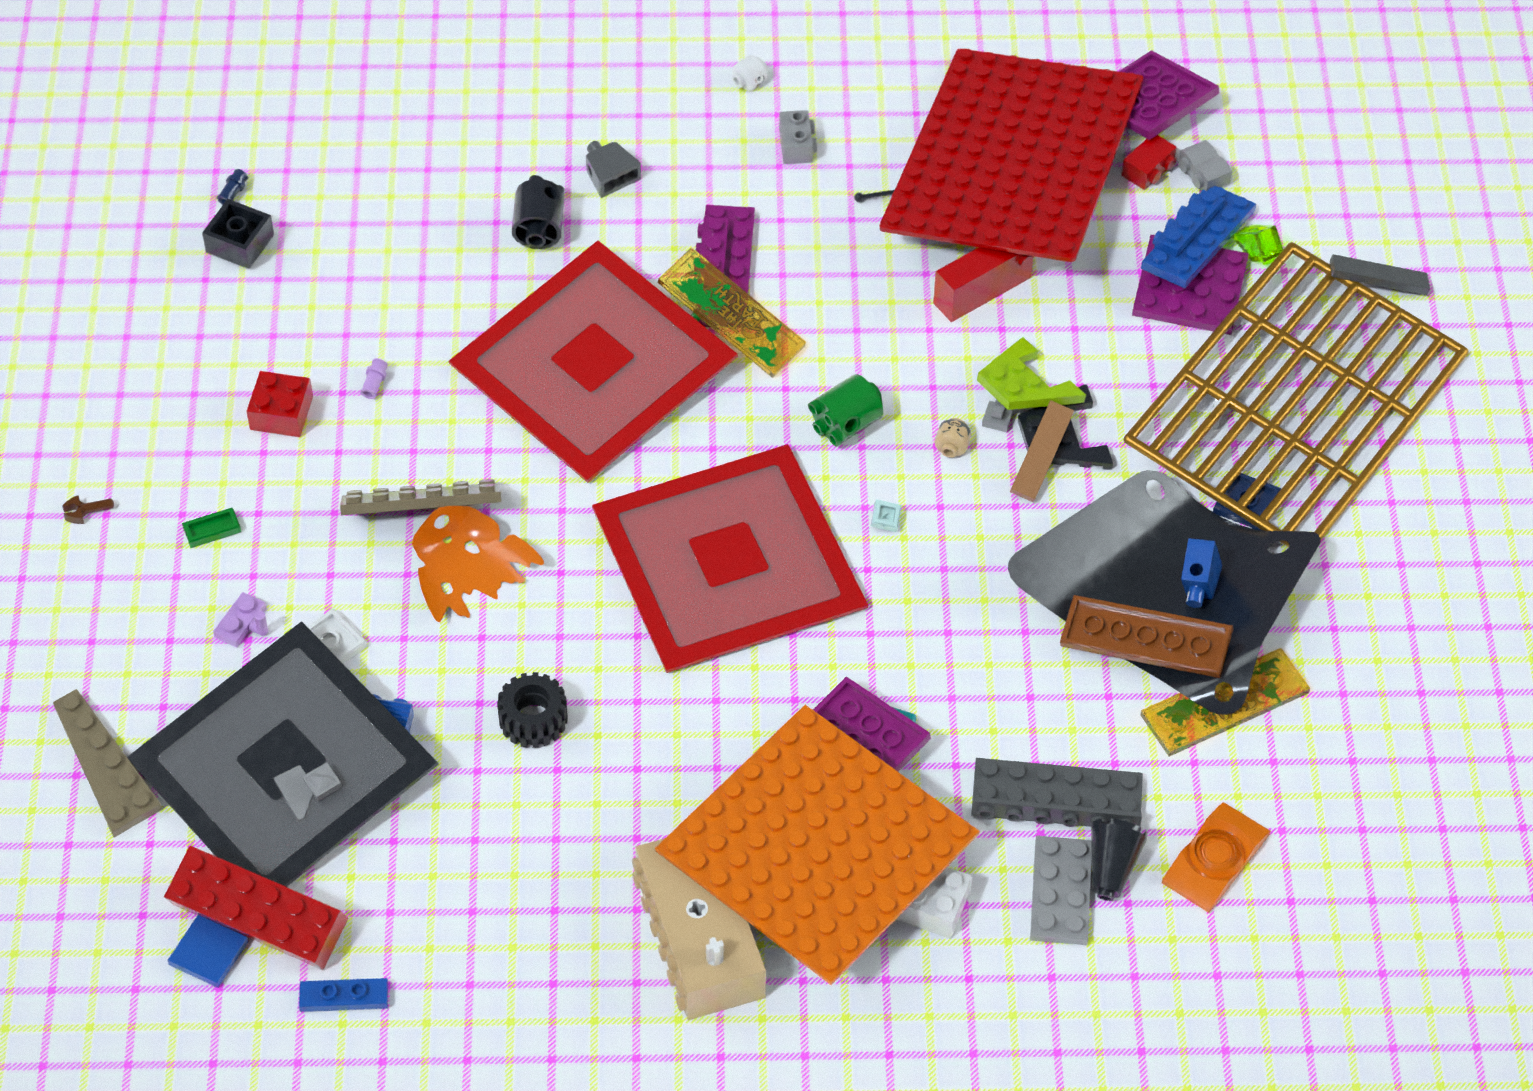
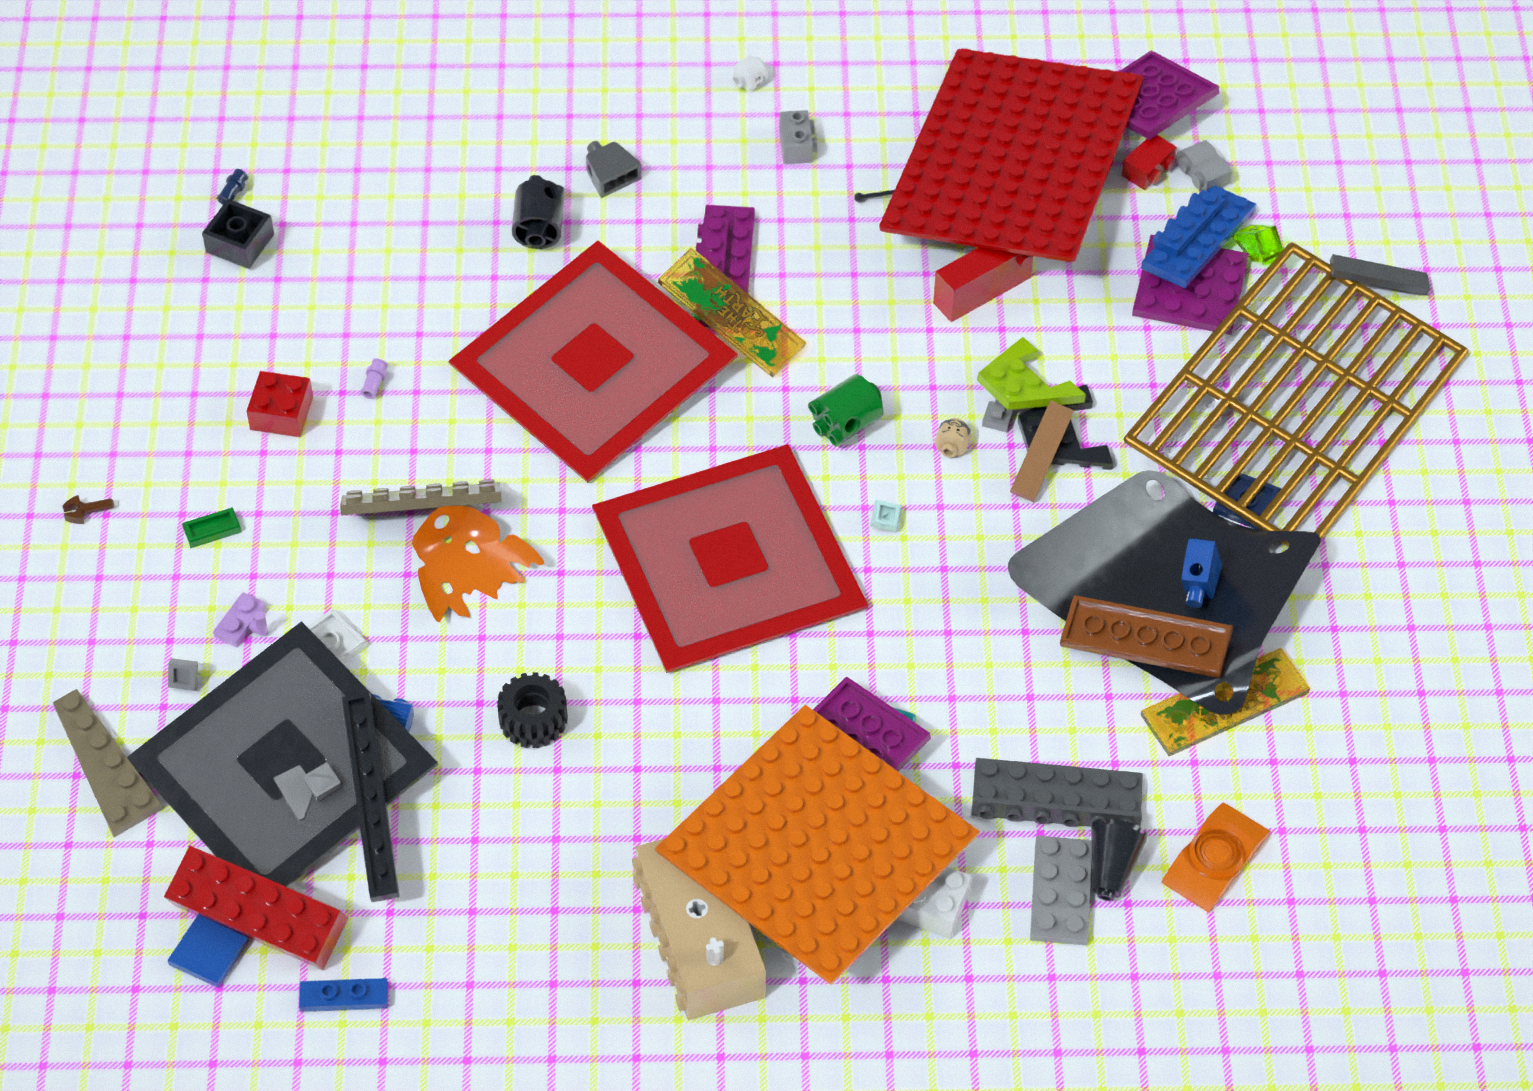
(183, 674): none -> light grey tile
(370, 797): none -> black plate

